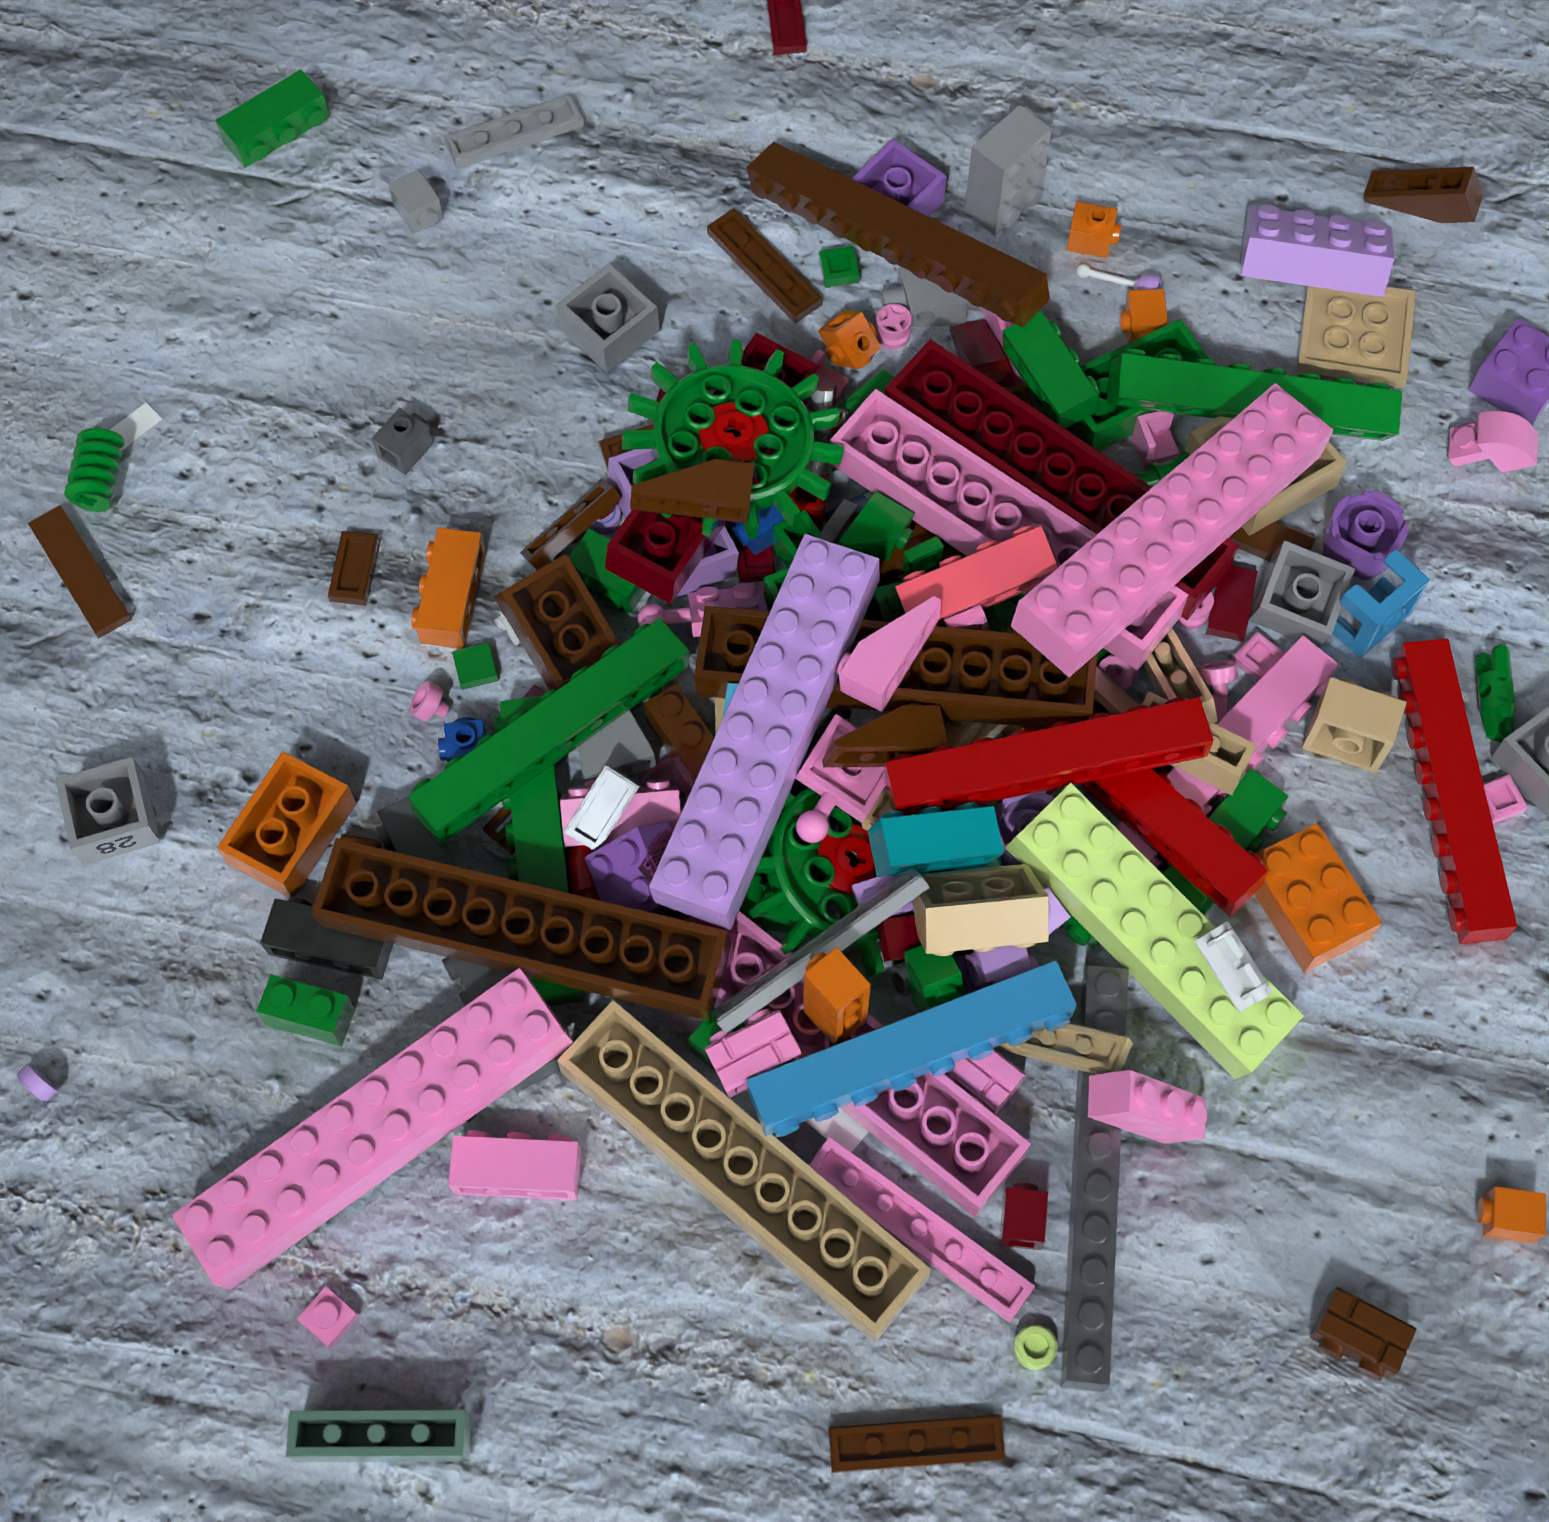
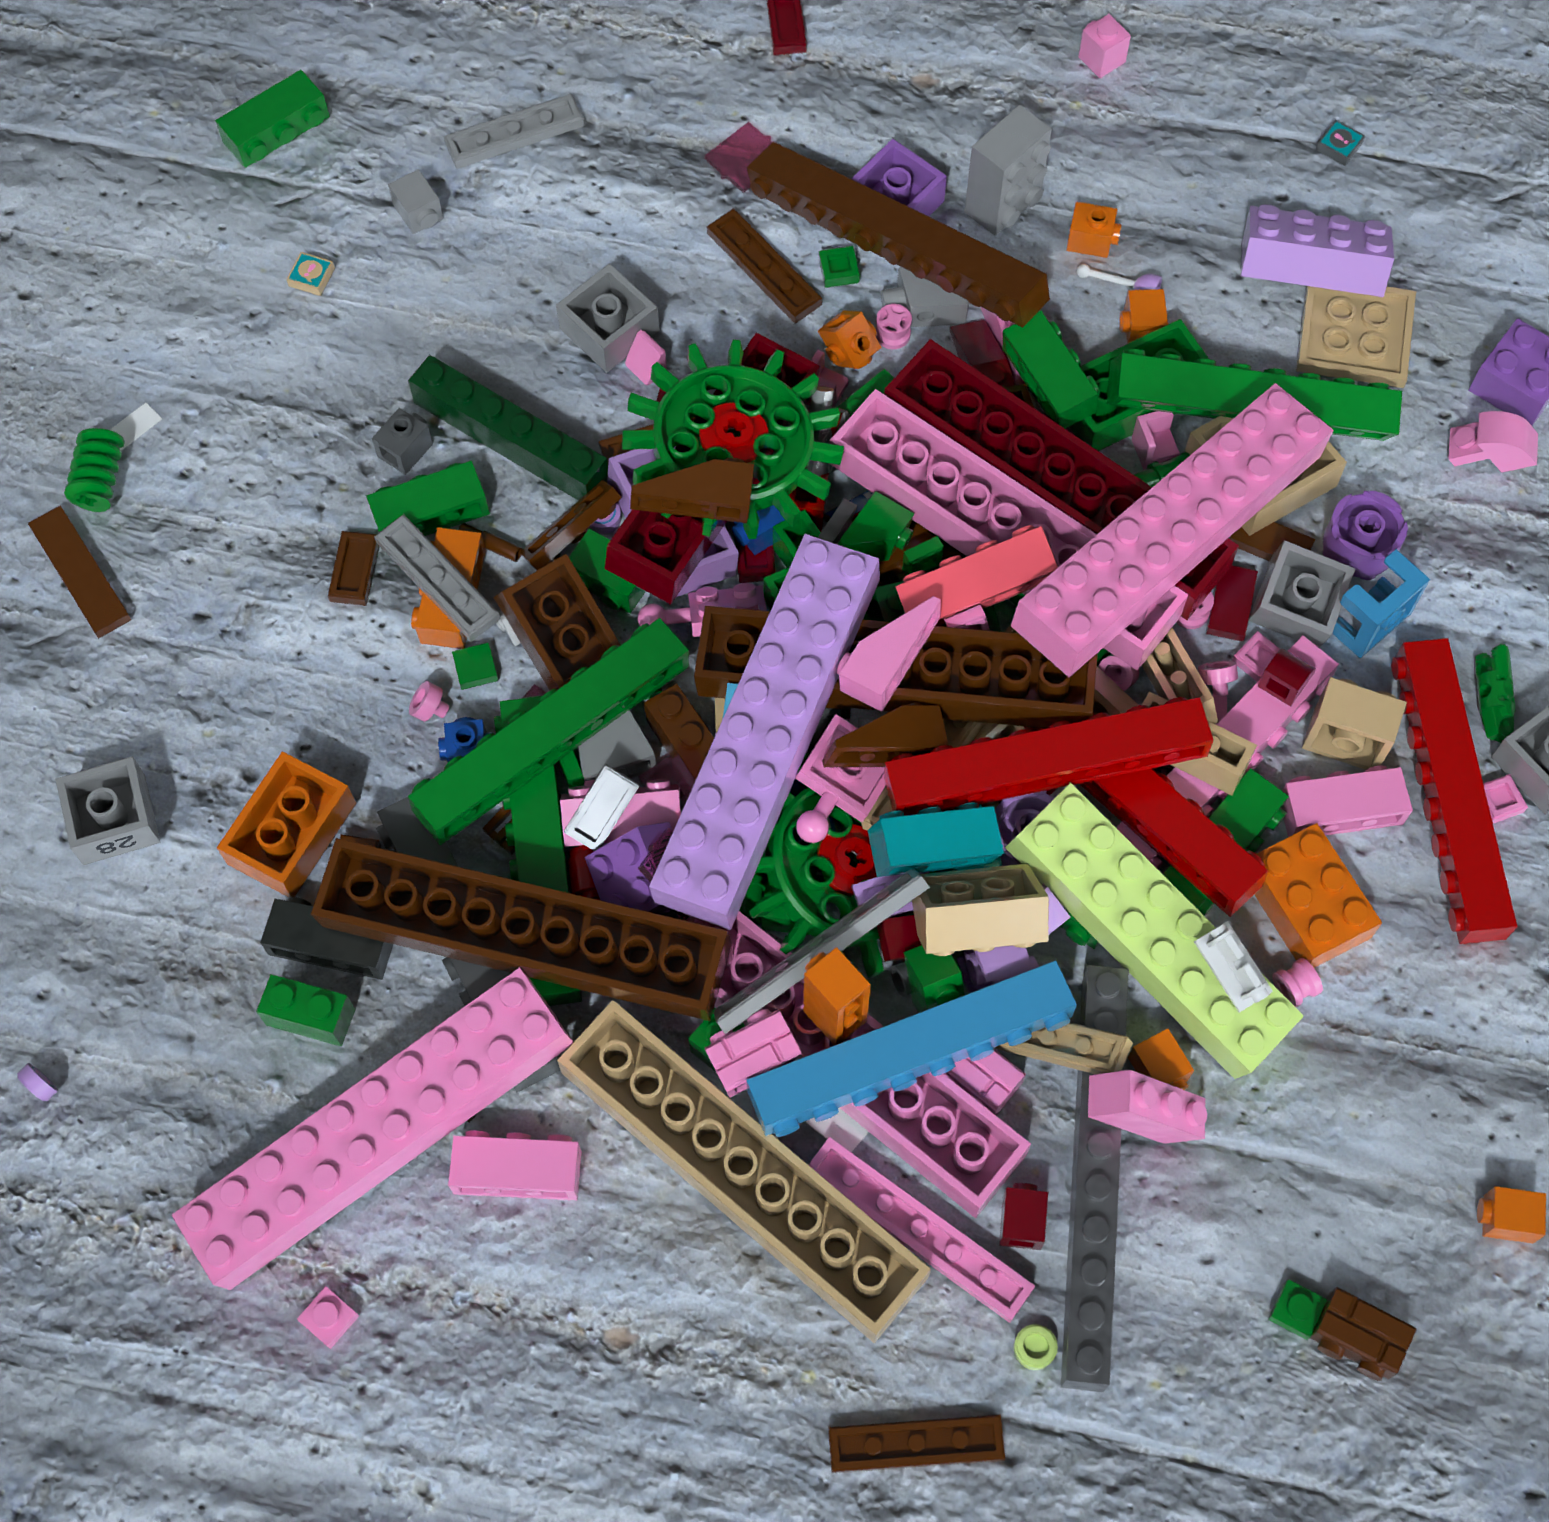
(310, 273): none -> tan tile
(379, 1436): sand green brick -> none
(432, 500): none -> green brick
(437, 578): none -> light grey tile
(496, 544): none -> reddish brown pin
(507, 428): none -> dark green brick
(571, 770): none -> green tile
(643, 355): none -> bright pink slope
(737, 153): none -> clear pink piece
(1104, 45): none -> bright pink brick
(1162, 1060): none -> orange brick
(1286, 676): none -> dark red brick
(1297, 1309): none -> green plate
(1298, 982): none -> bright pink wheel
(1340, 142): none -> dark grey tile
(1347, 801): none -> bright pink brick
(1428, 193): reddish brown slope -> none

